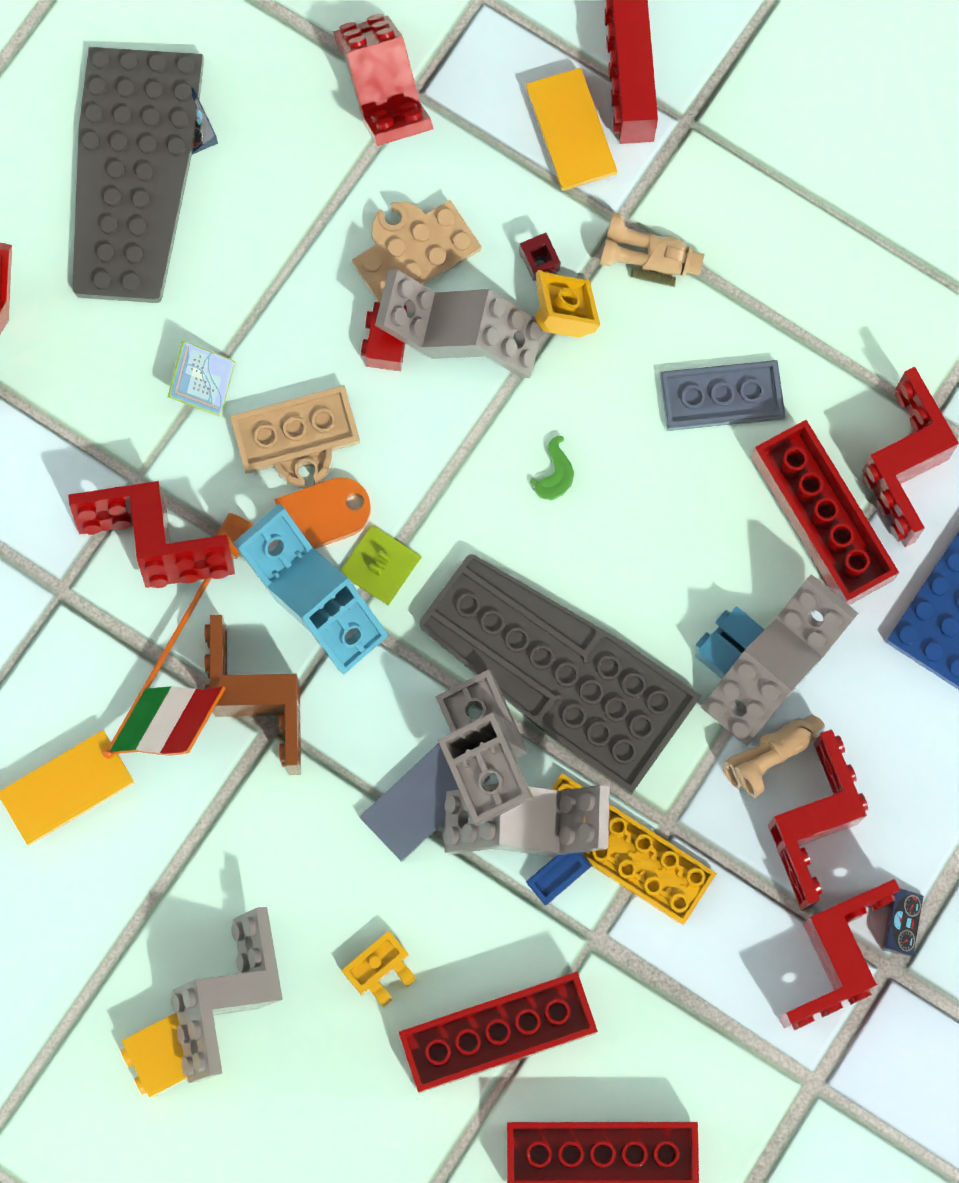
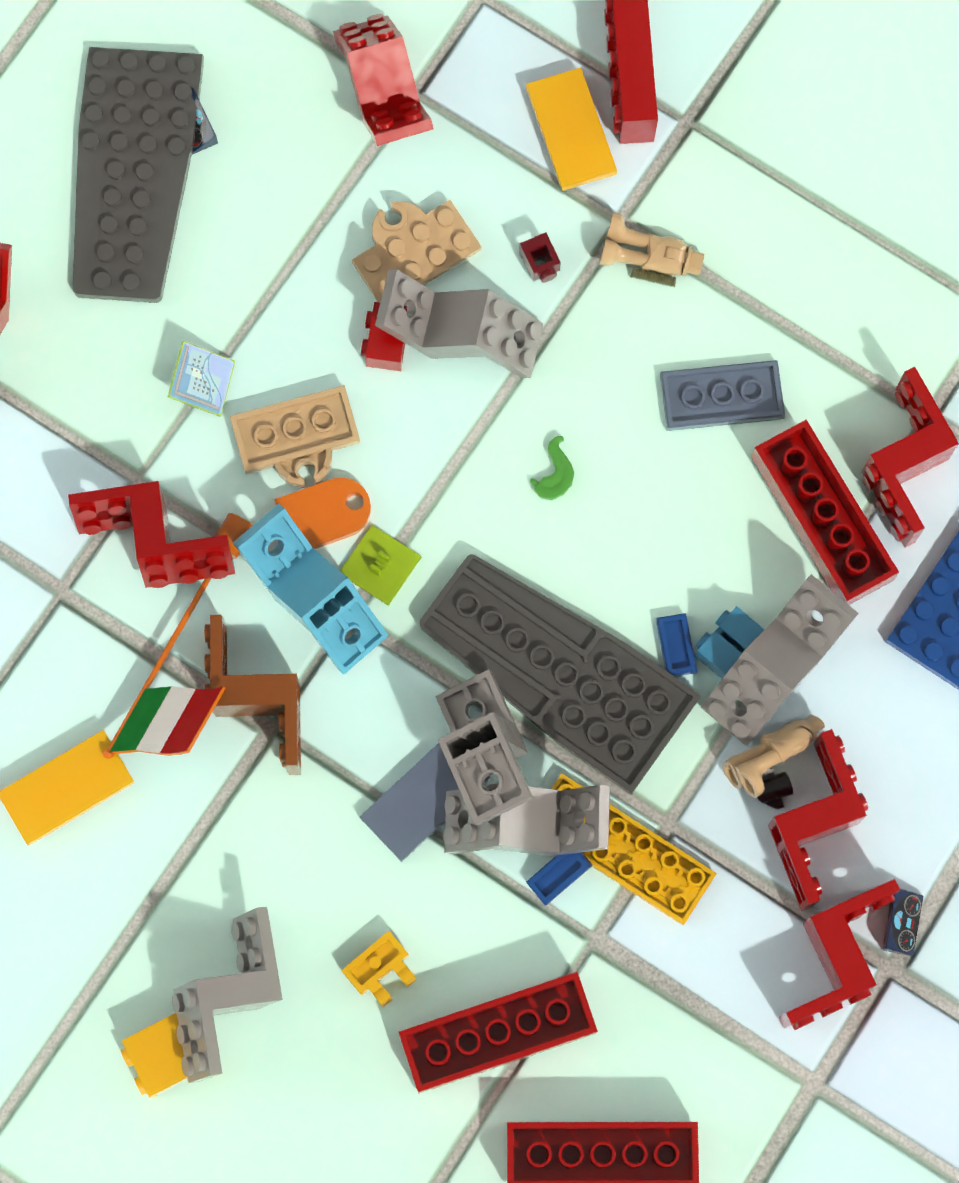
(566, 305): yellow slope -> none
(676, 645): none -> blue tile
(776, 787): none -> black piece

